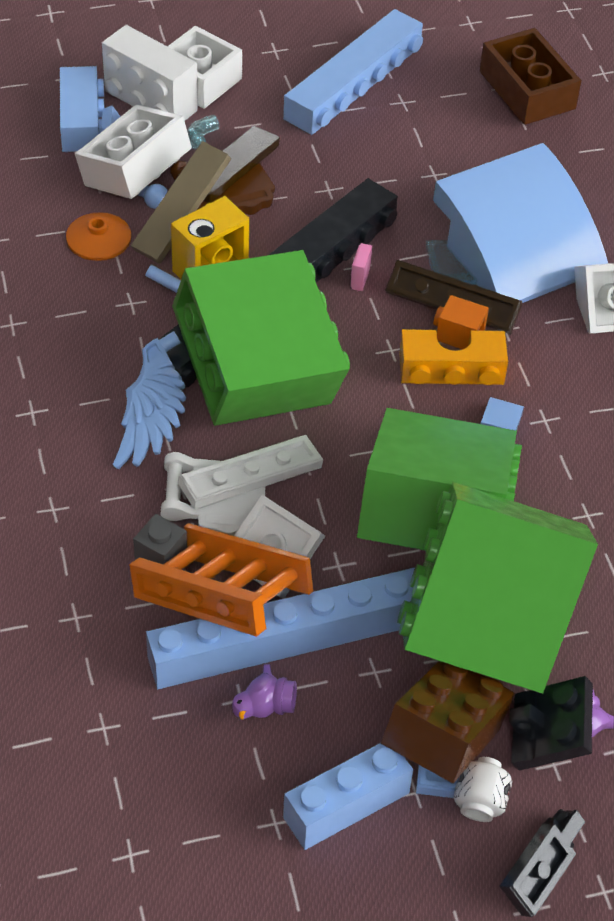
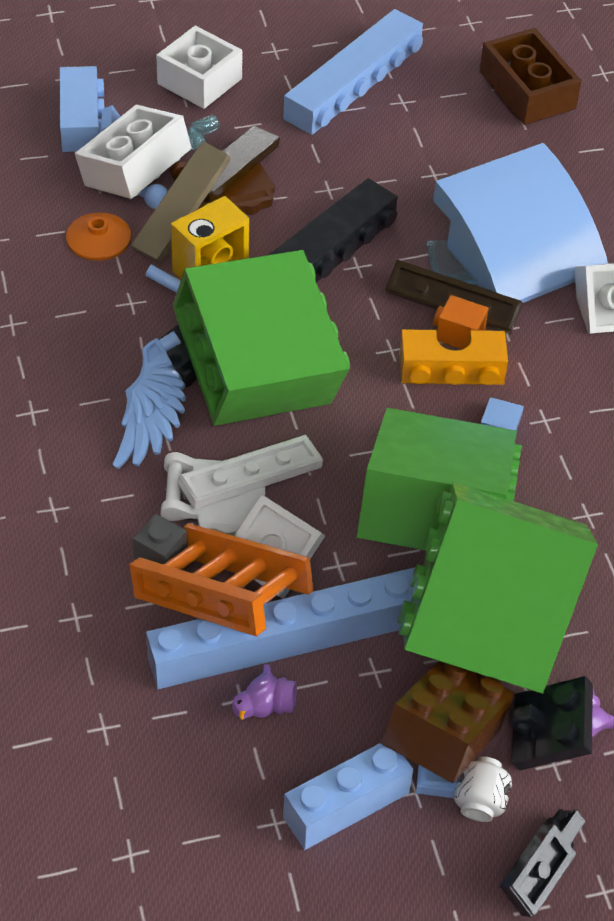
(149, 73): white brick -> none
(361, 267): bright pink tile -> none

